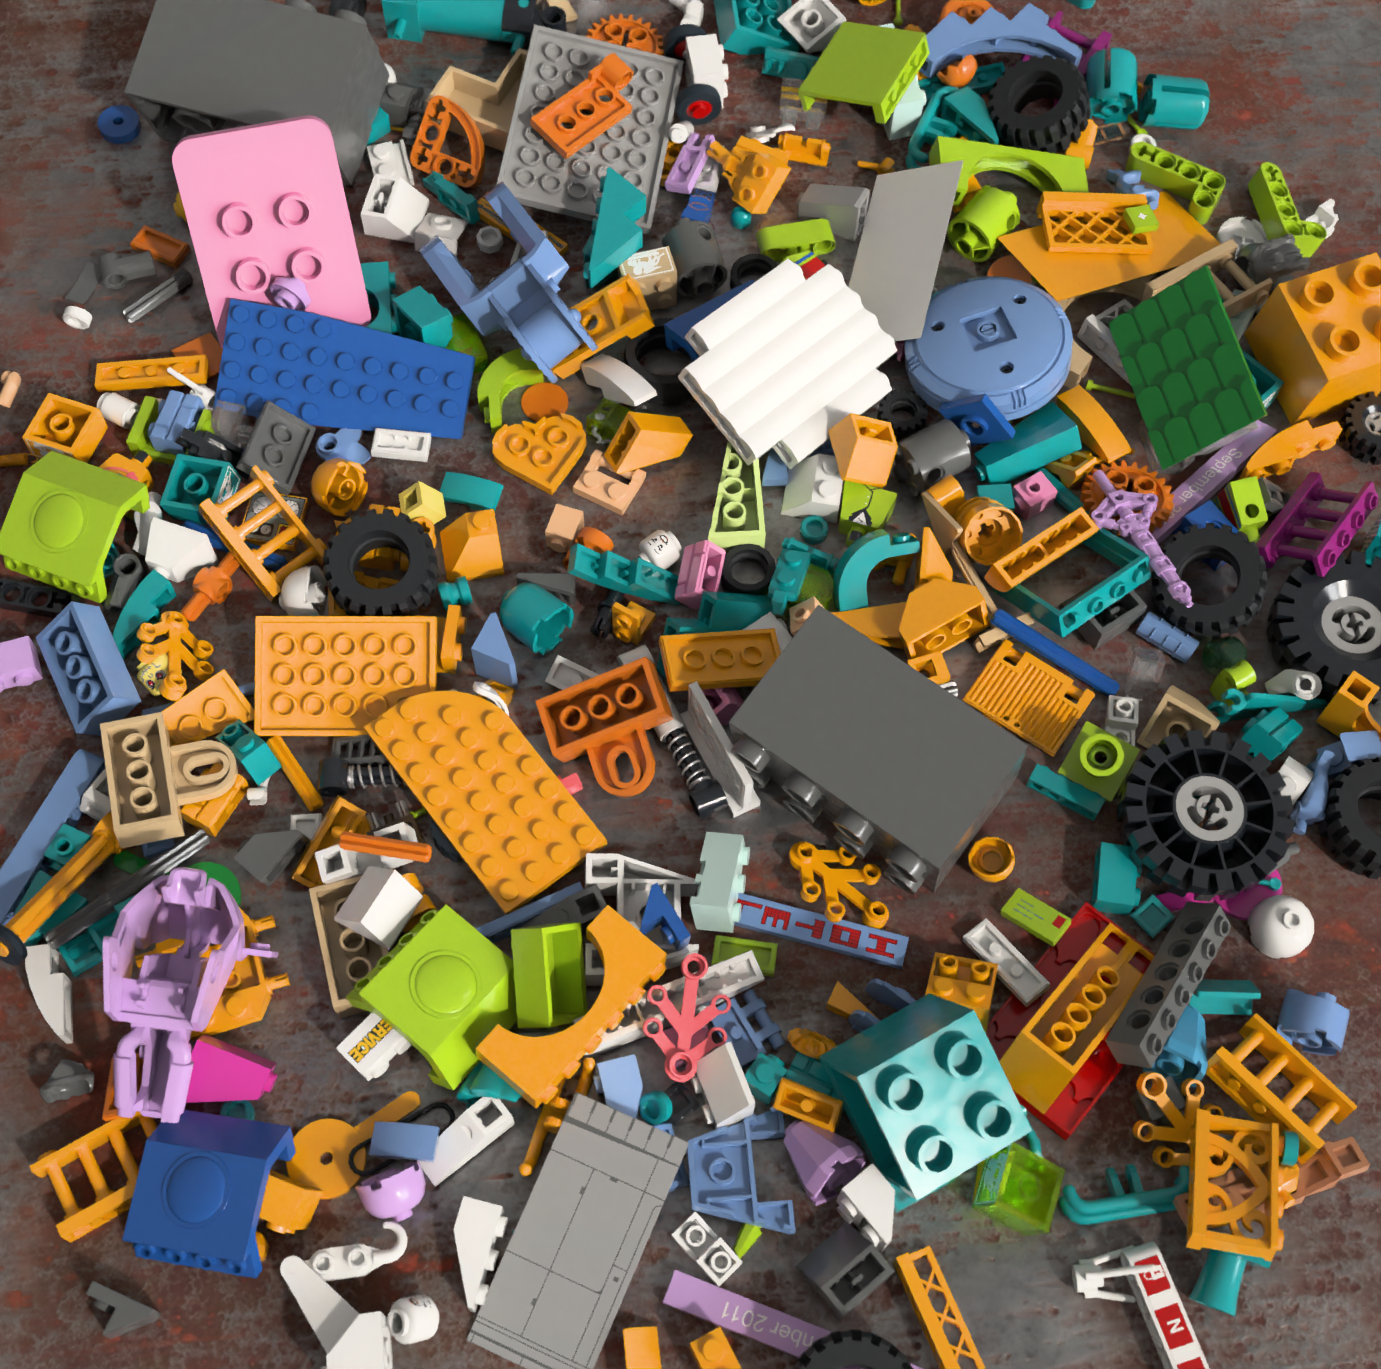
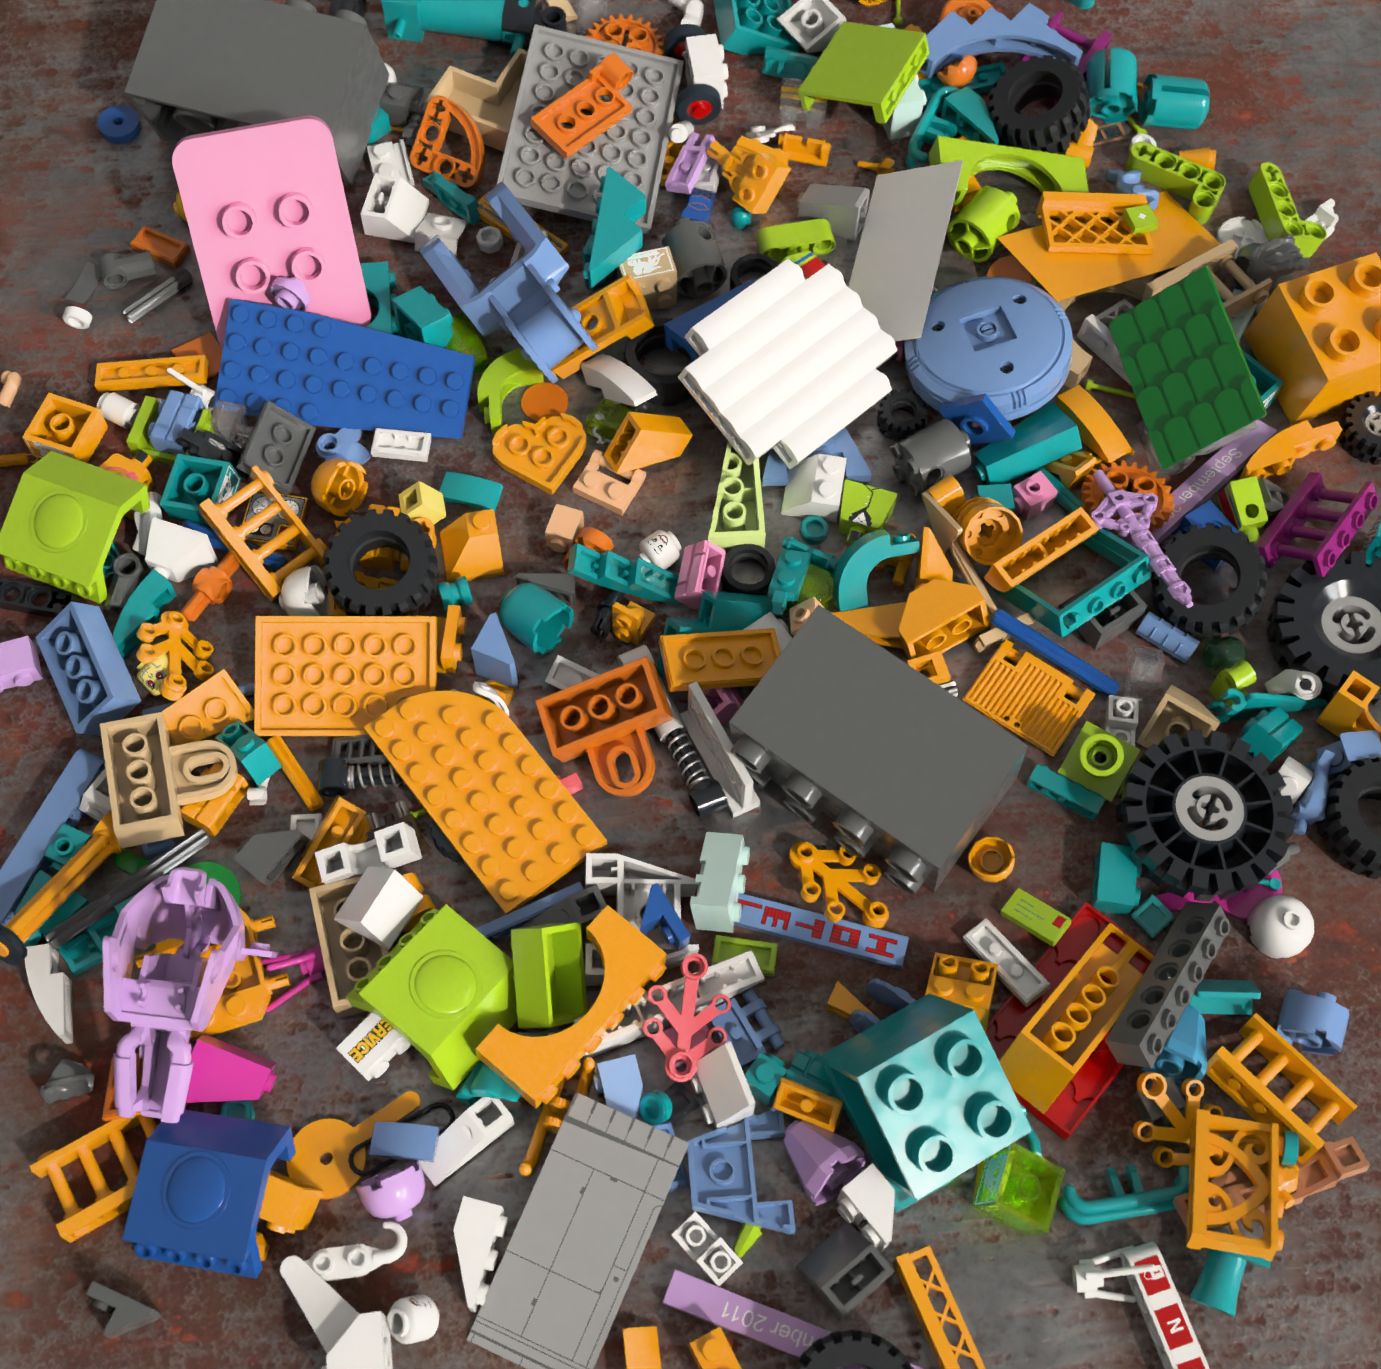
(310, 962): none -> dark pink plant
(385, 846): orange axle -> none
(810, 1042): light orange gear -> none
(864, 449): light orange slope -> none
(1202, 156): none -> light orange cone

